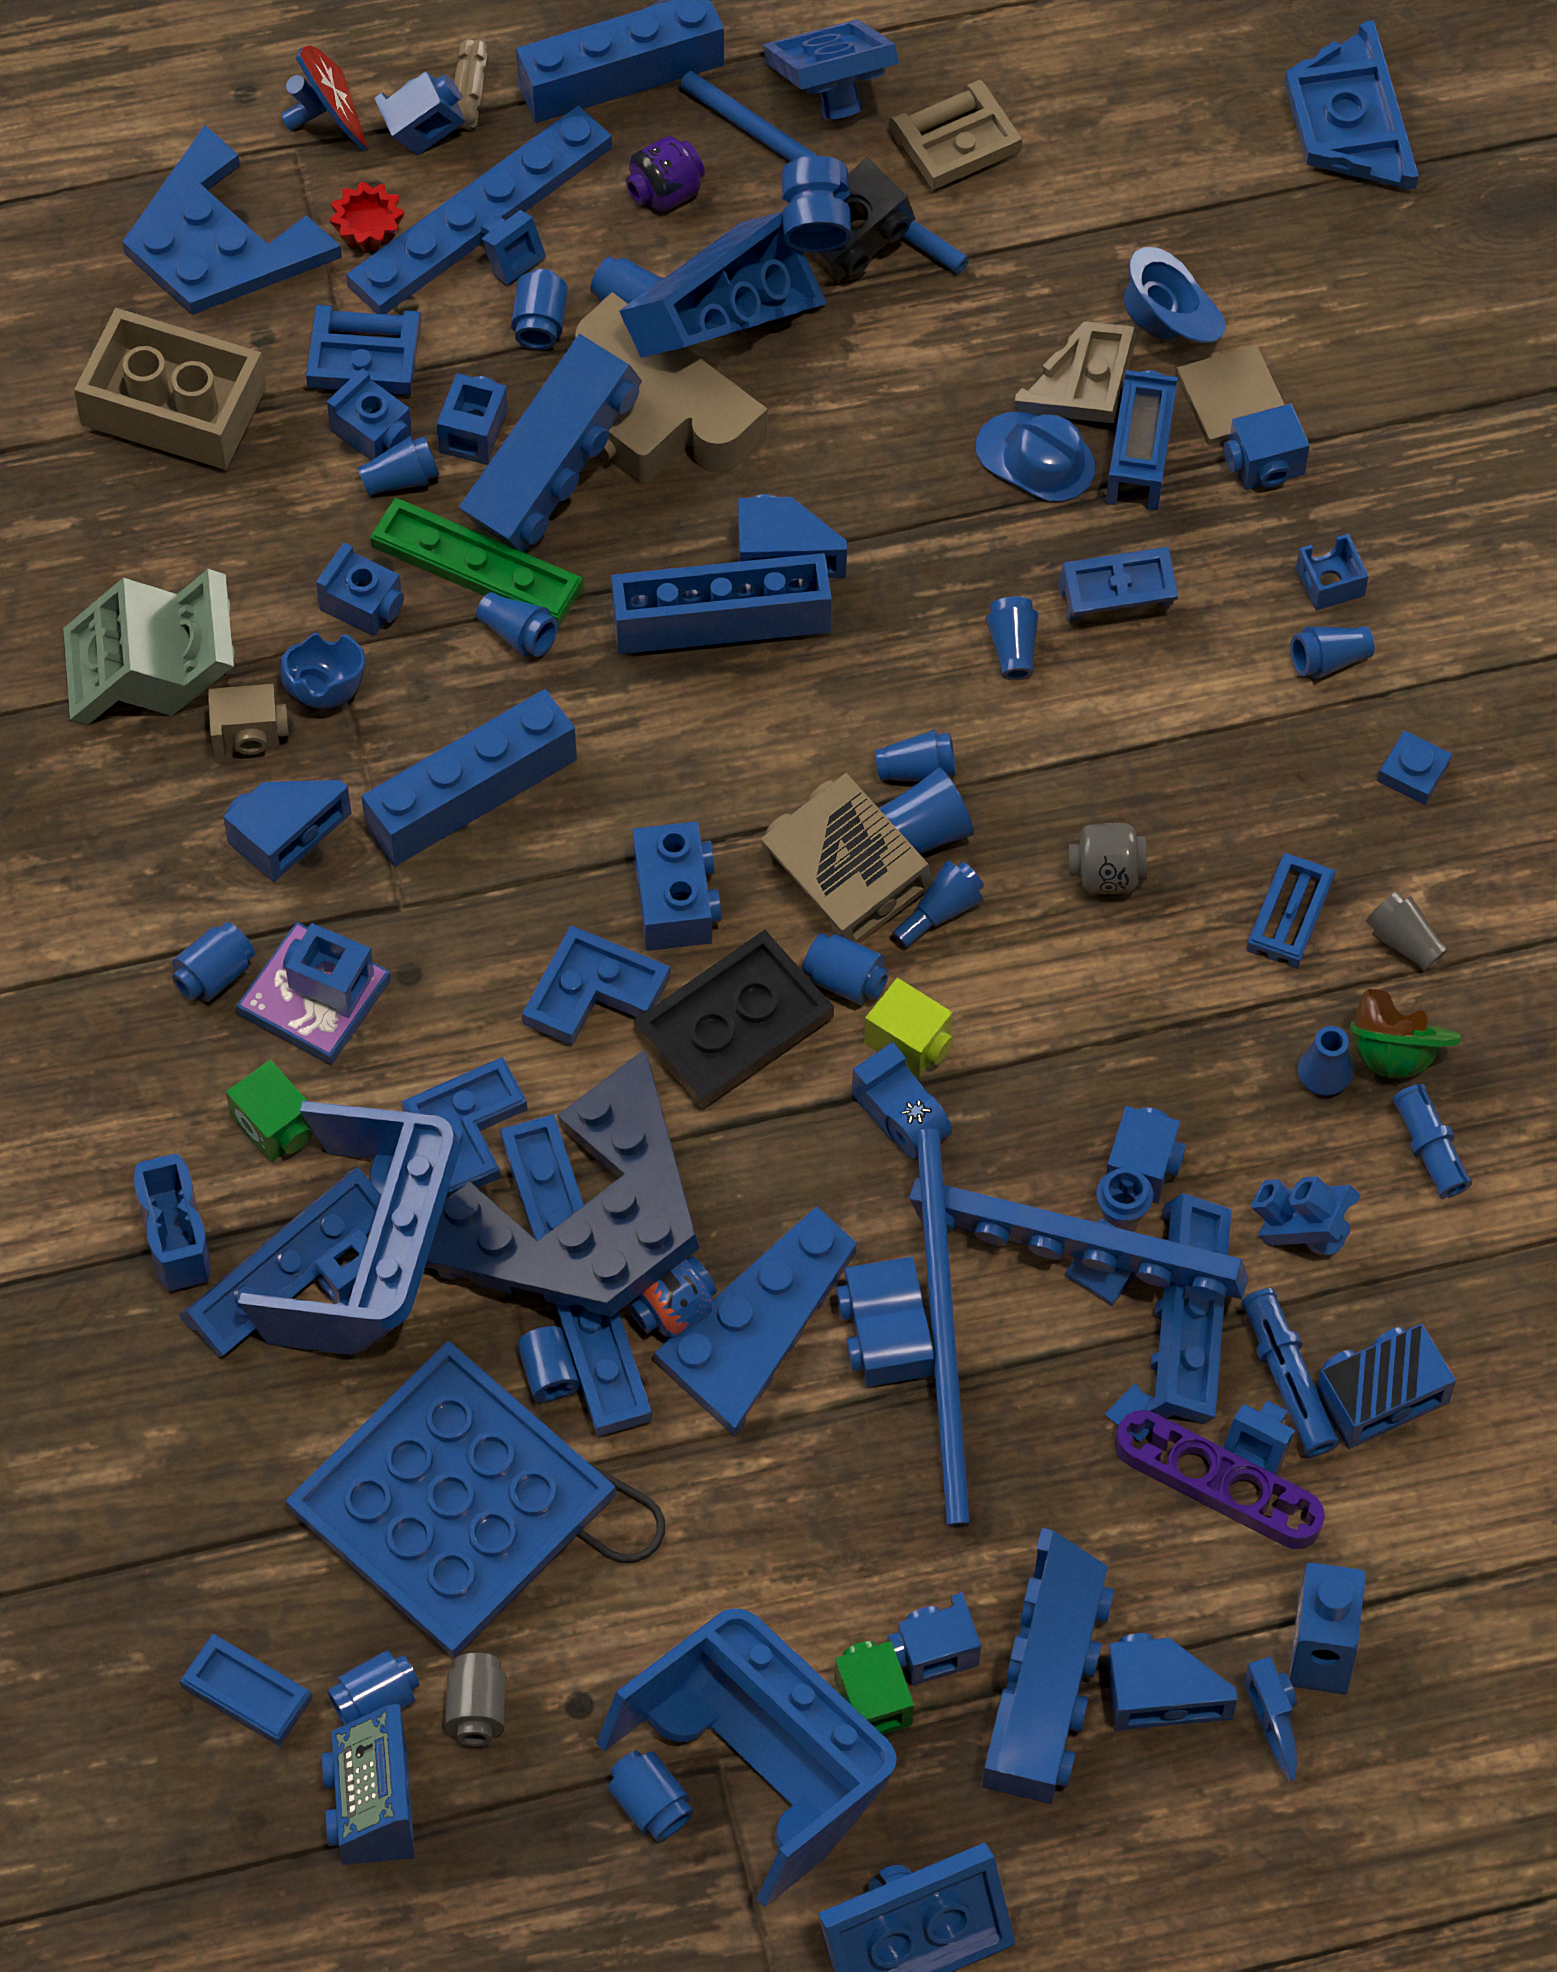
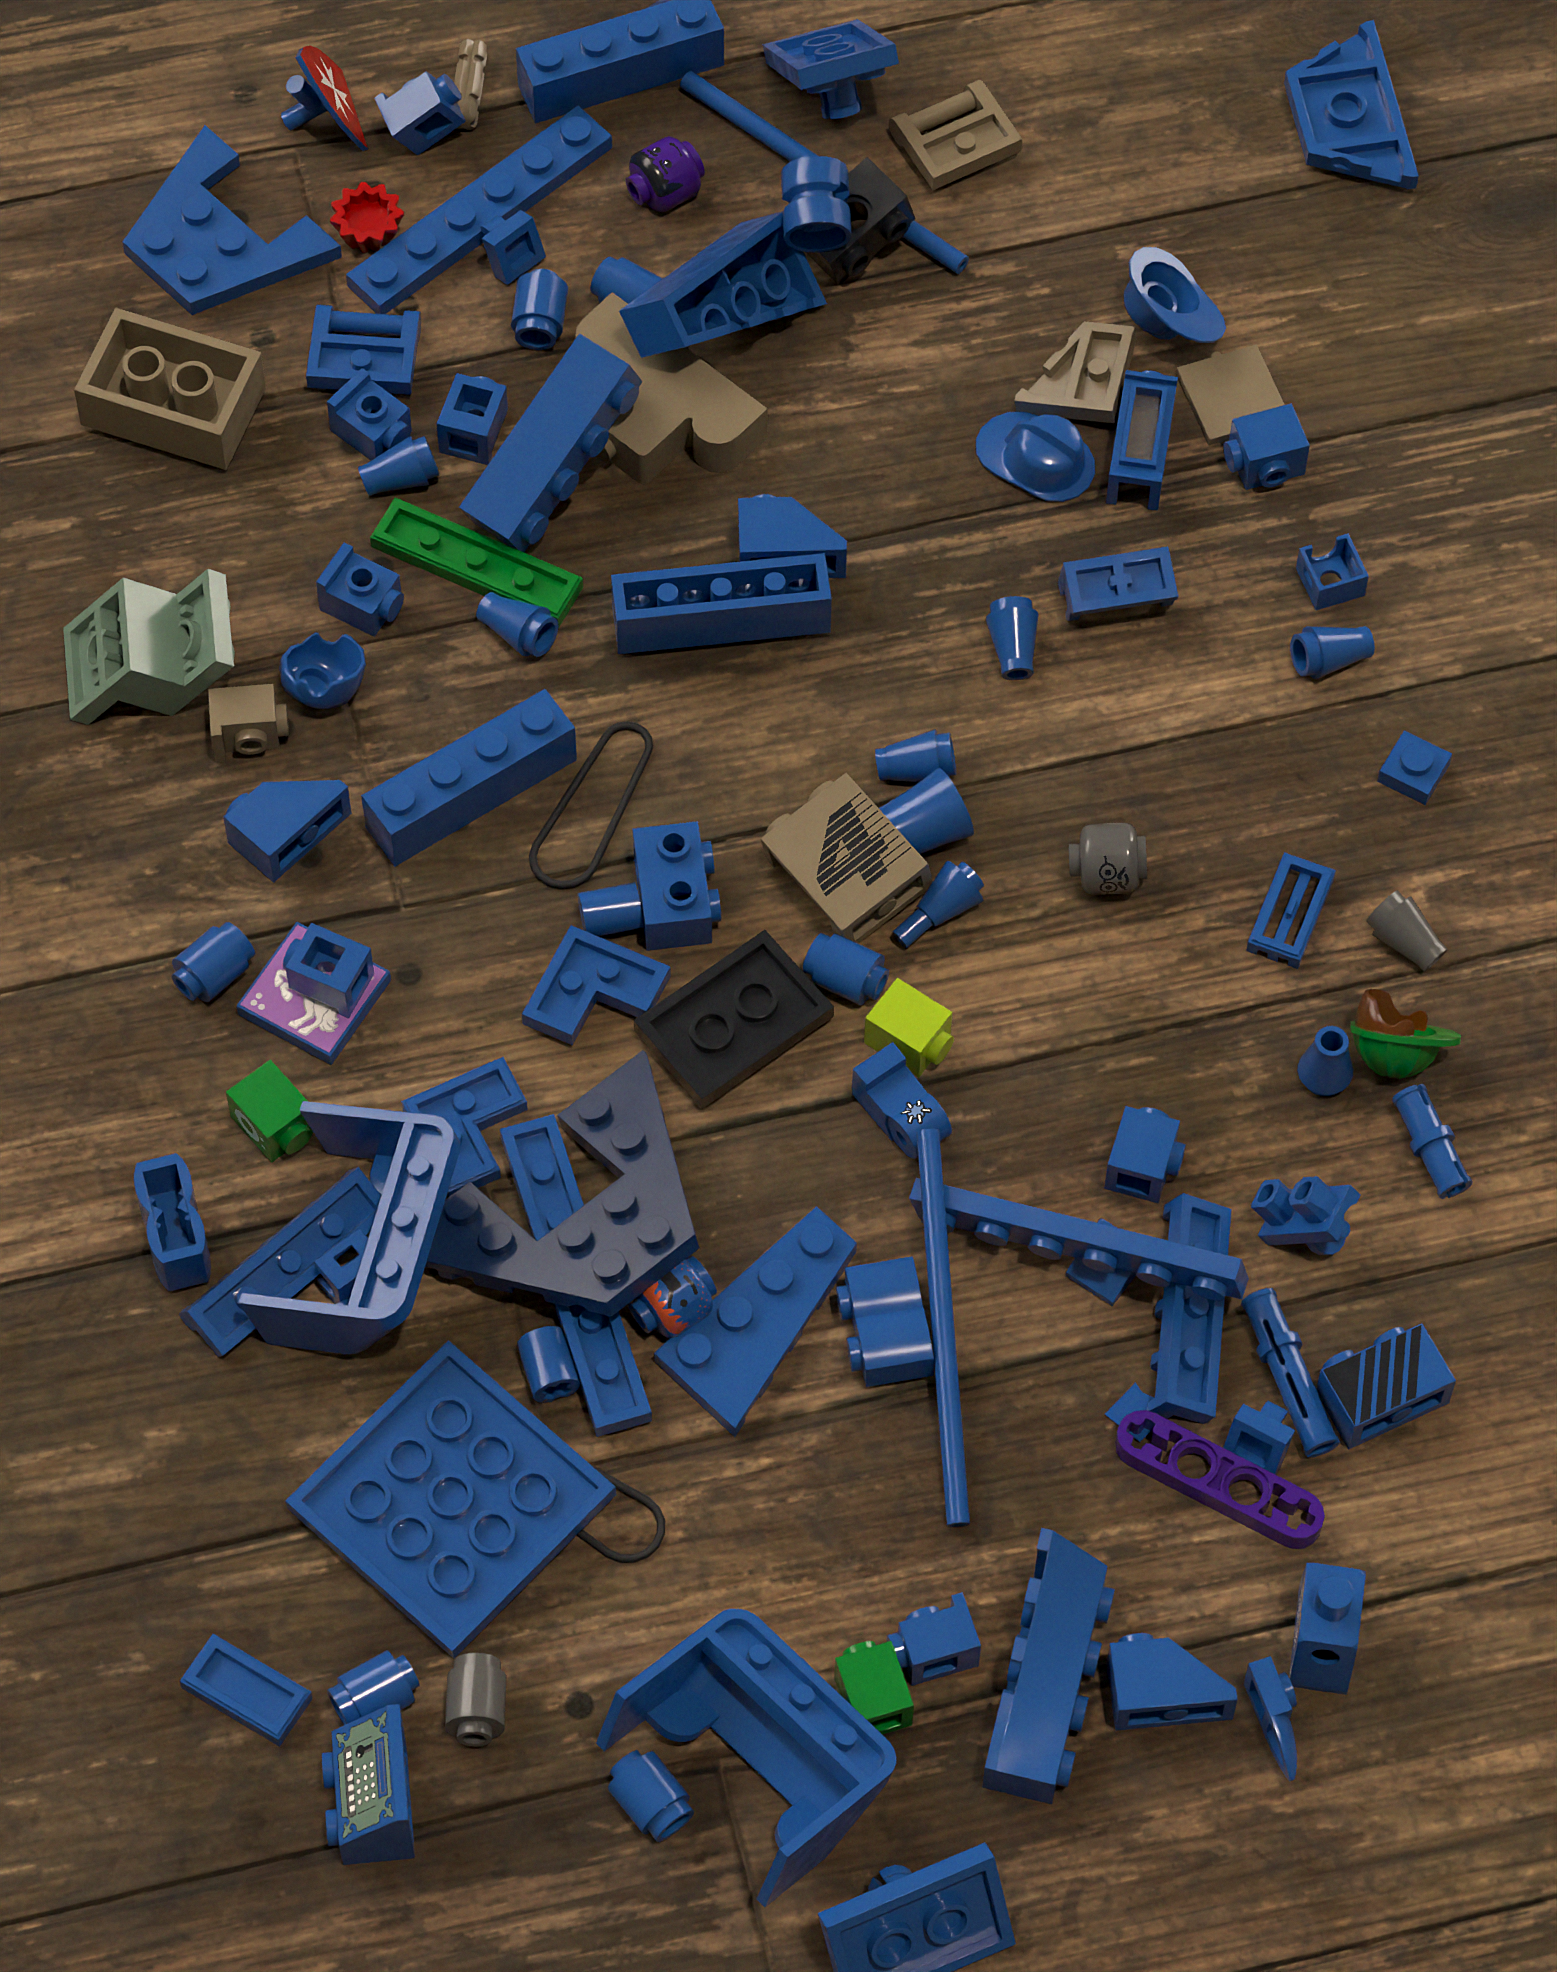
(570, 792): none -> black piece
(611, 909): none -> blue piece
(1124, 1197): blue cone -> none

